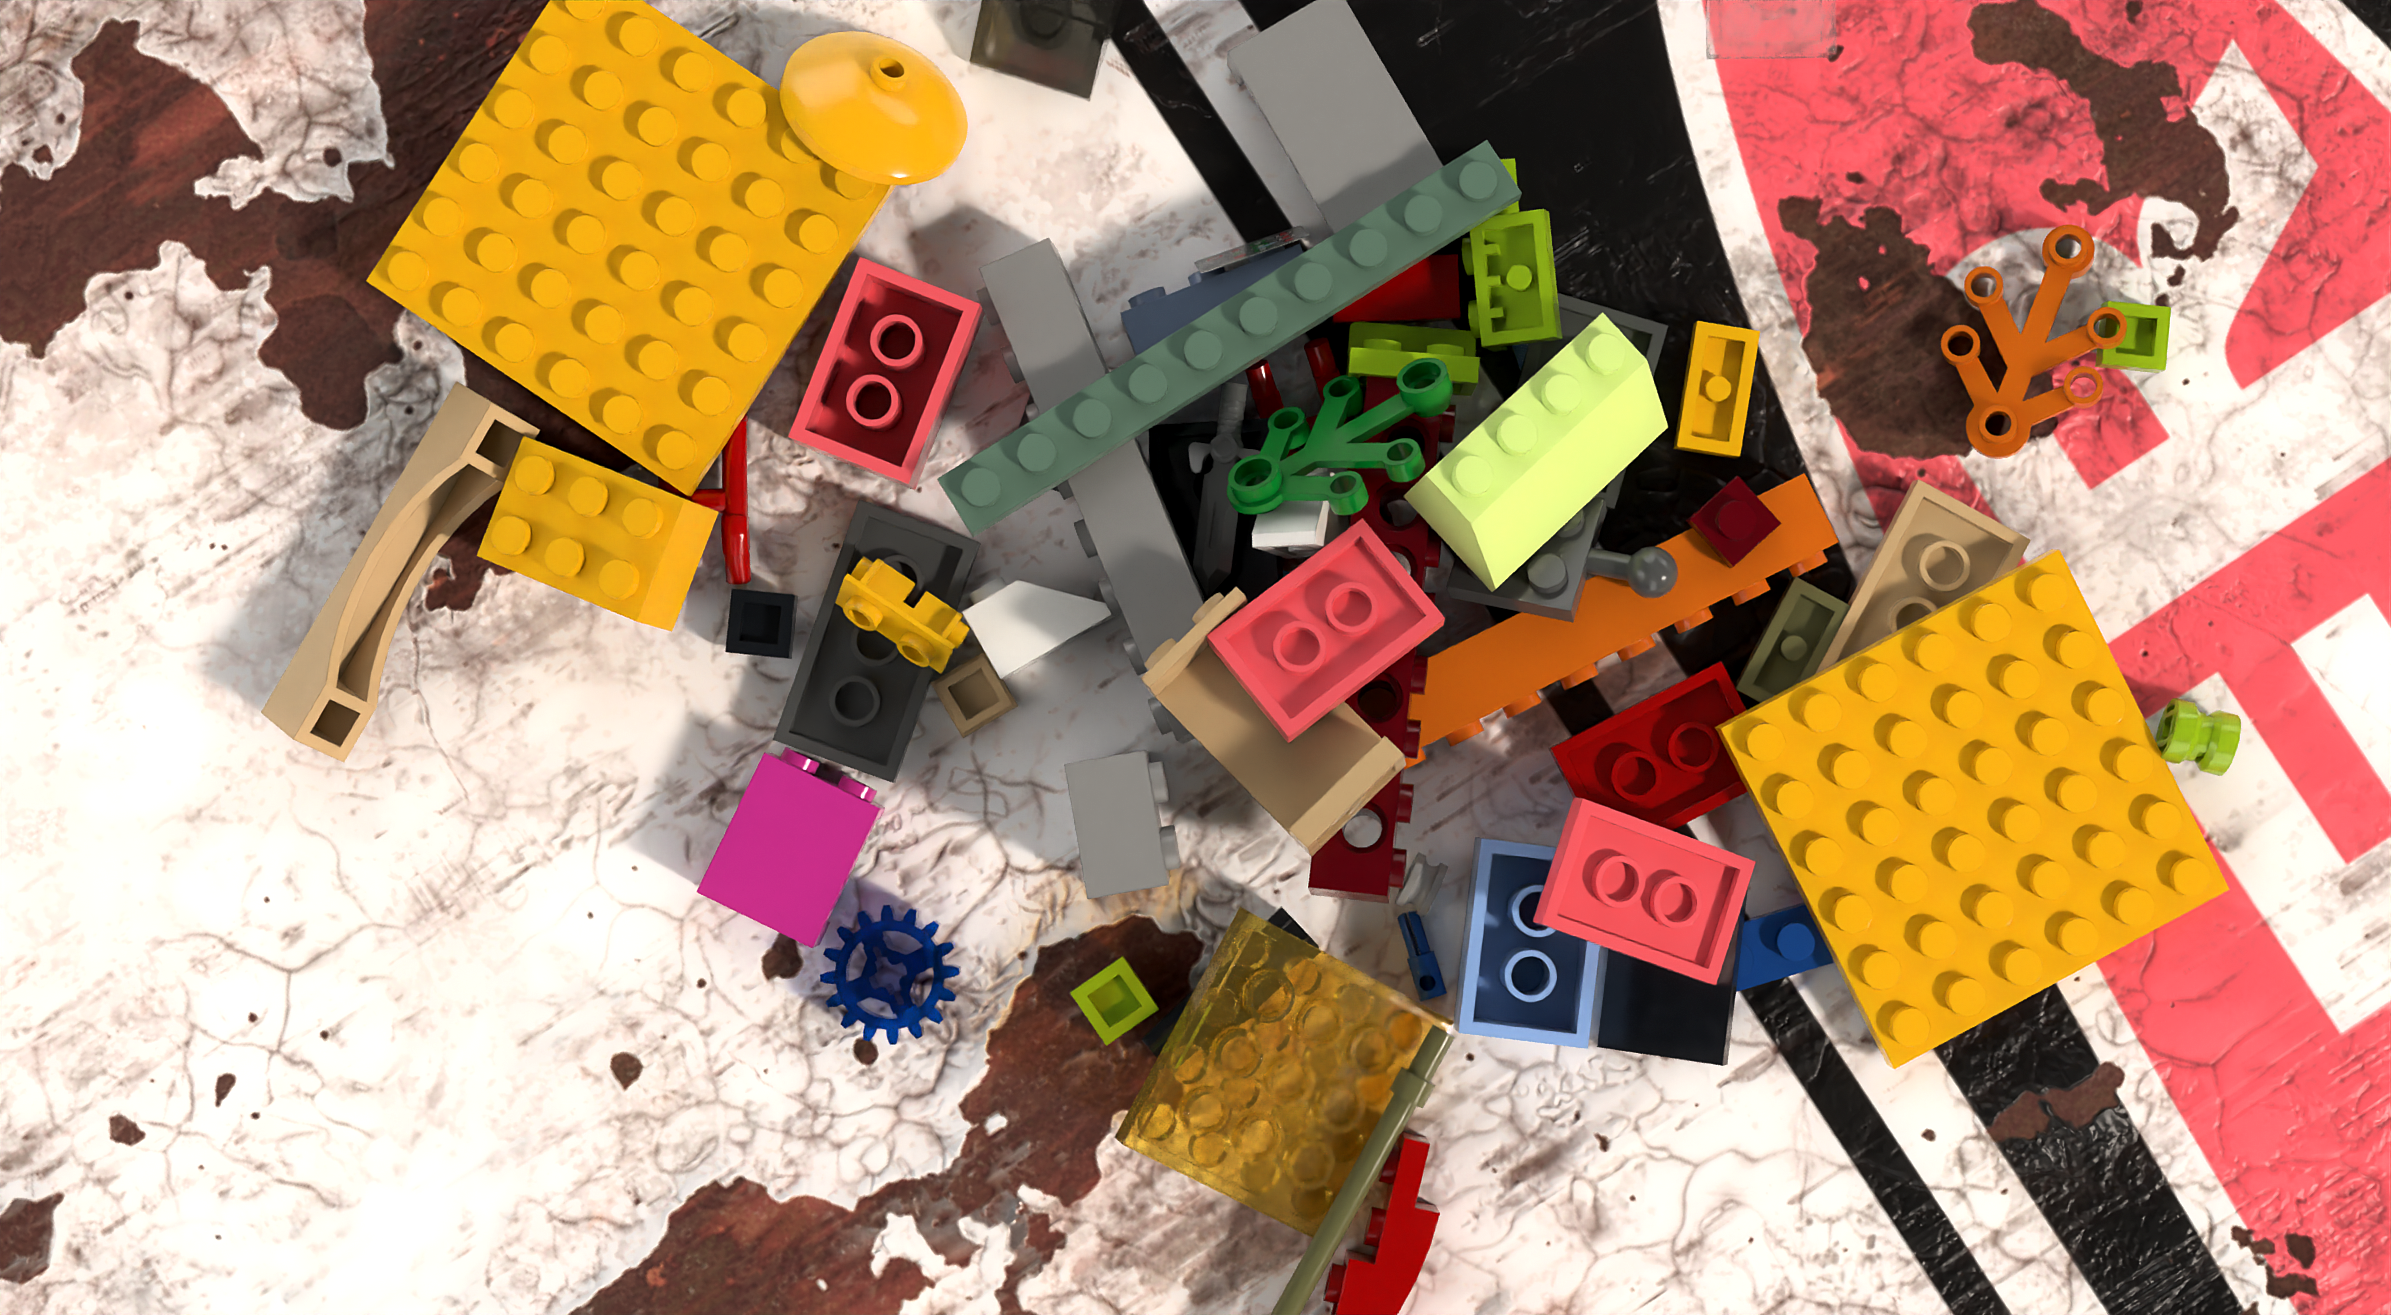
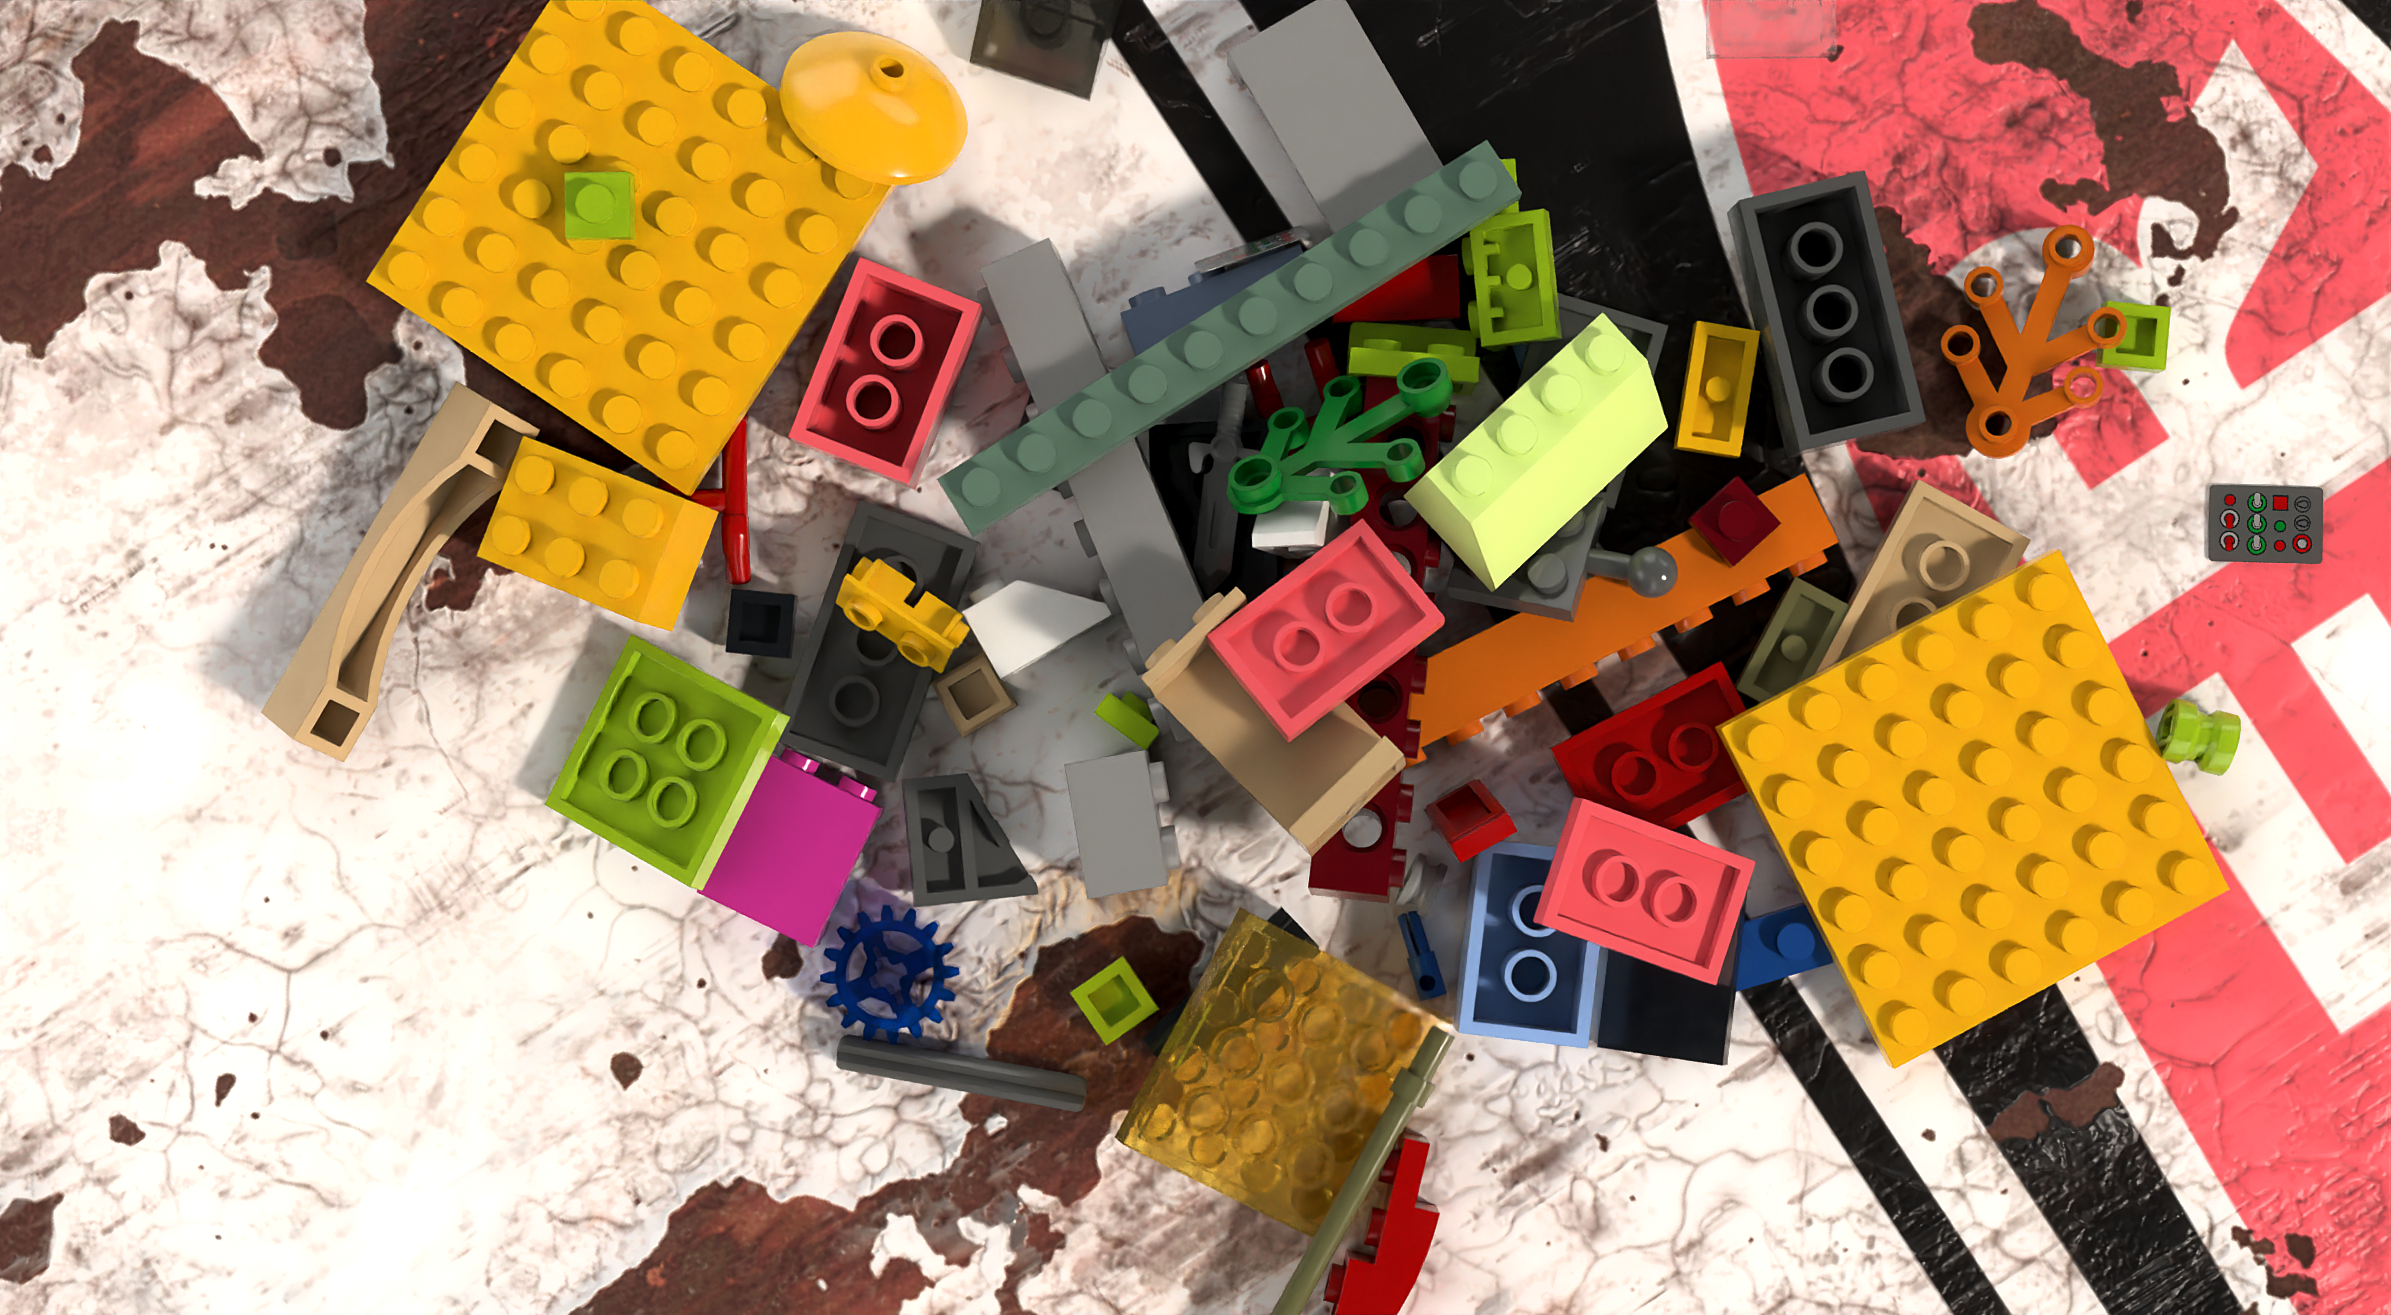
(599, 206): none -> lime plate
(667, 762): none -> lime plate
(958, 845): none -> dark grey wing
(962, 1073): none -> dark grey axle
(1130, 717): none -> lime plate
(1469, 820): none -> red tile
(1825, 314): none -> dark grey brick
(2265, 524): none -> dark grey sticker

